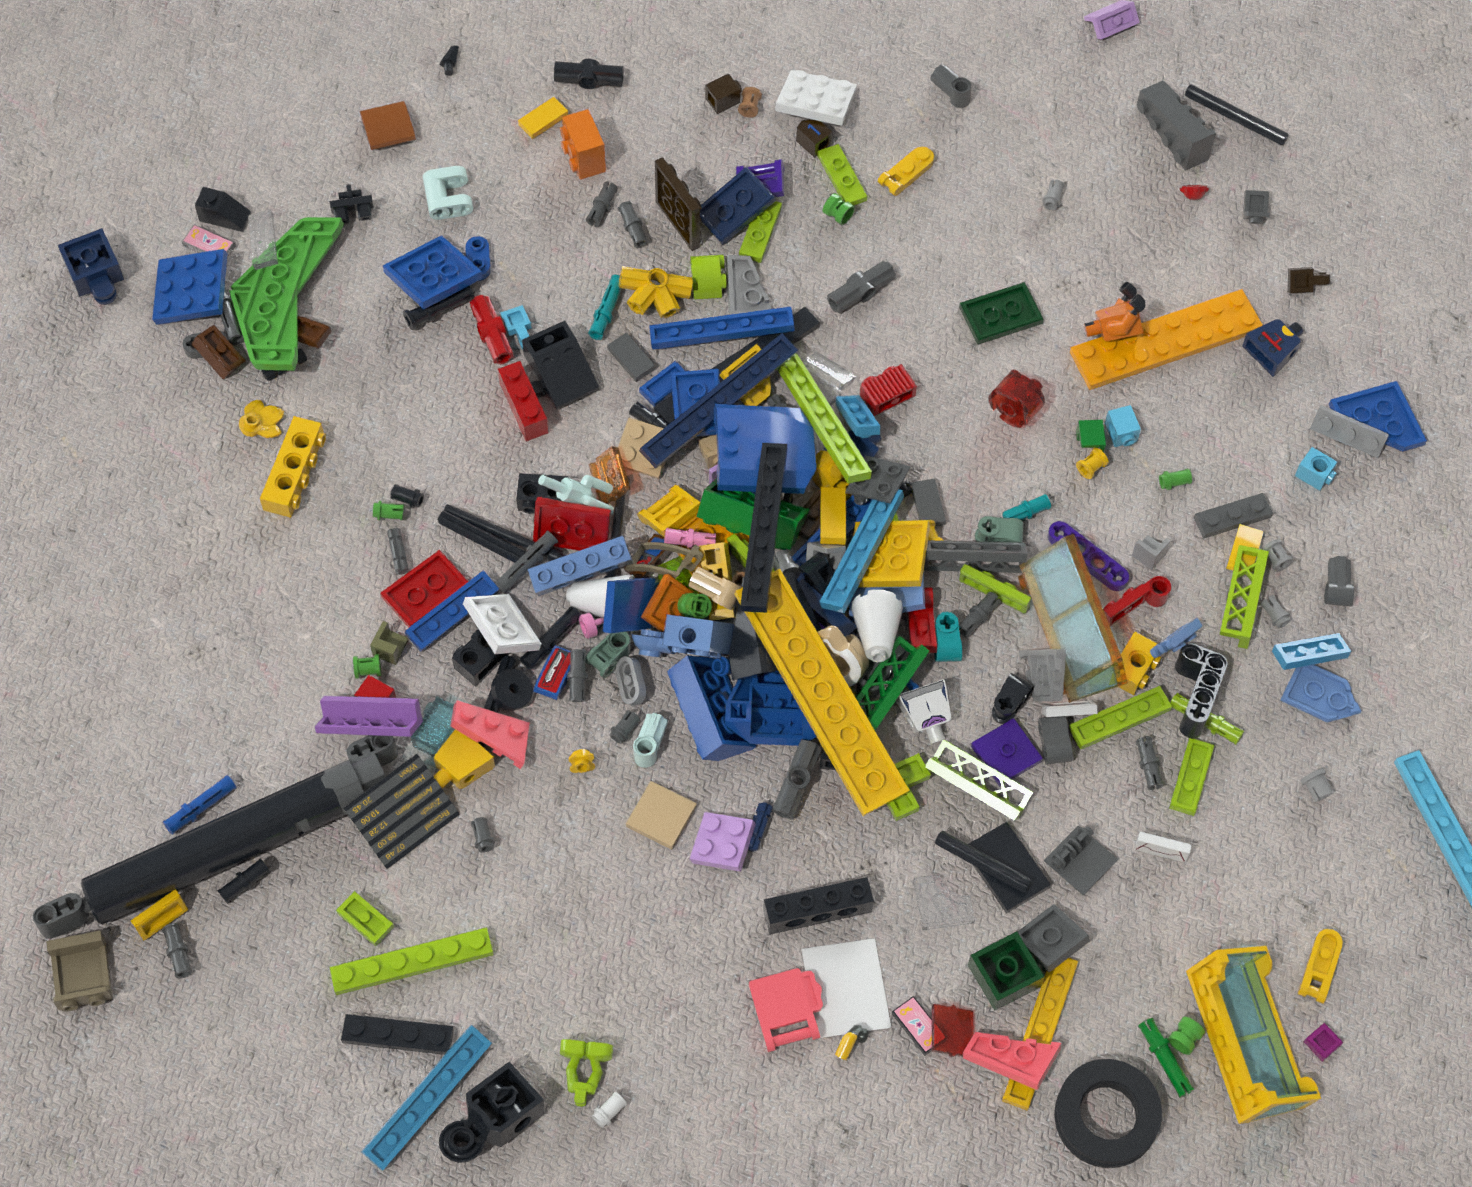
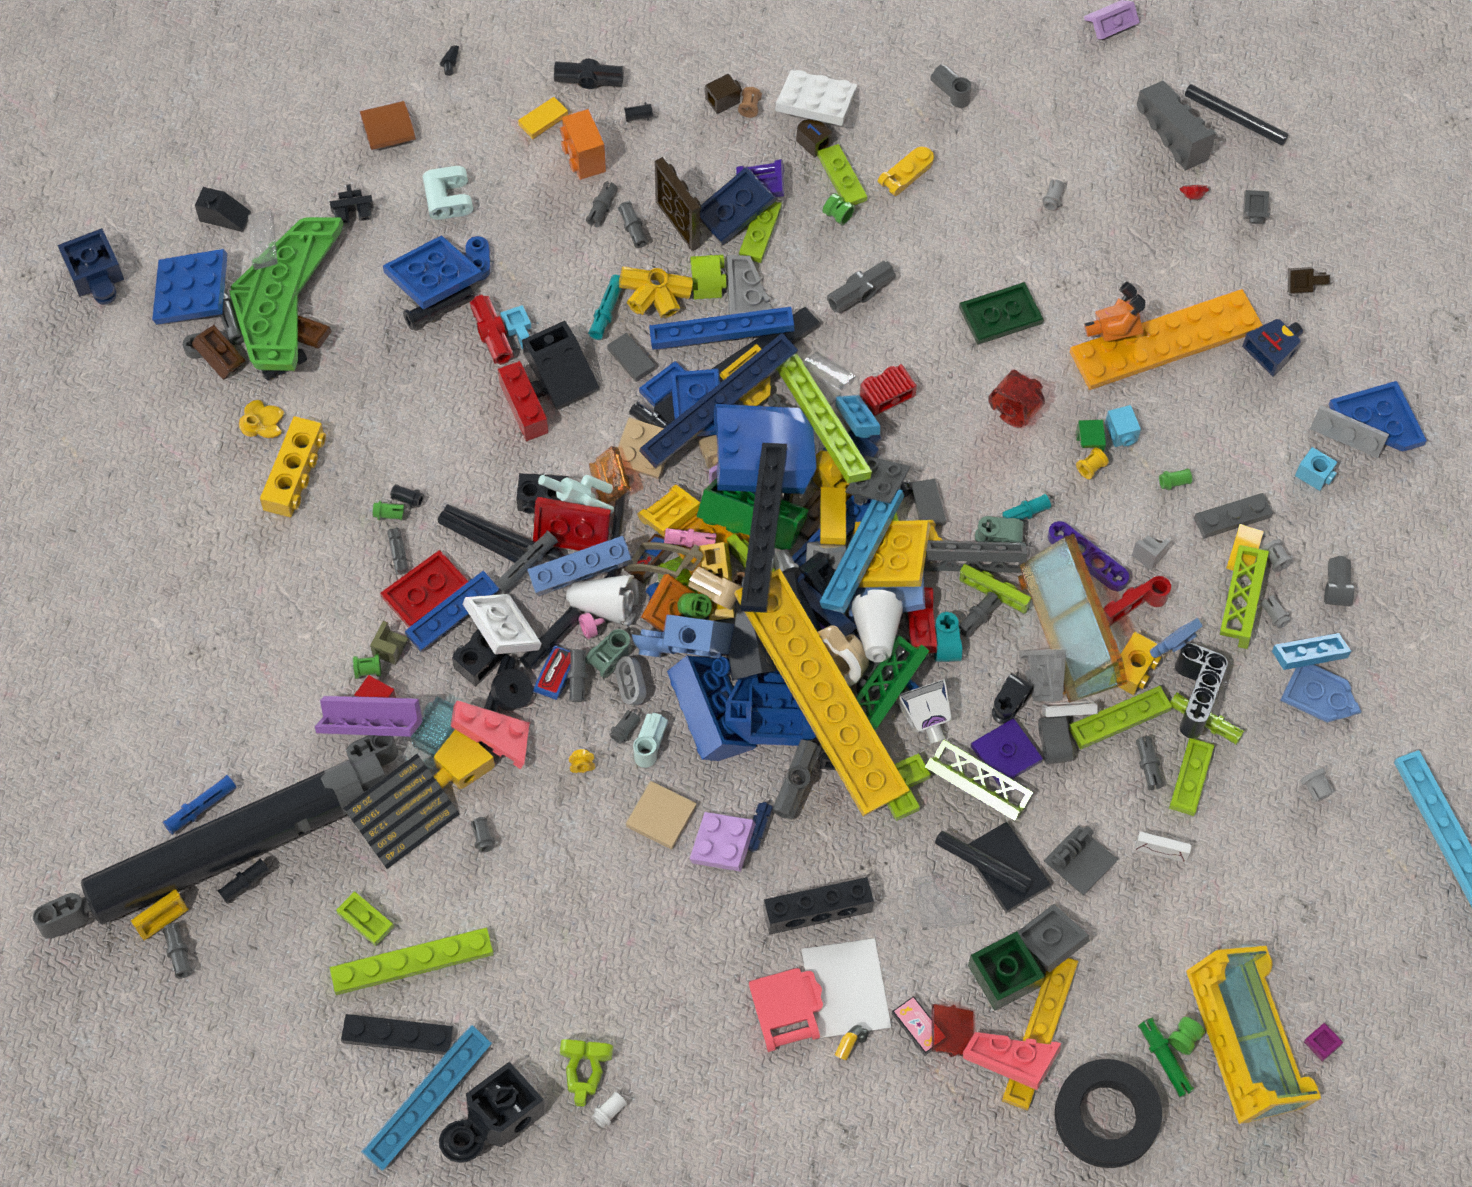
(80, 971): dark tan panel -> none
(203, 240): tile -> none
(626, 604): blue tile -> none
(638, 112): none -> black pin
(1321, 964): yellow plate -> none

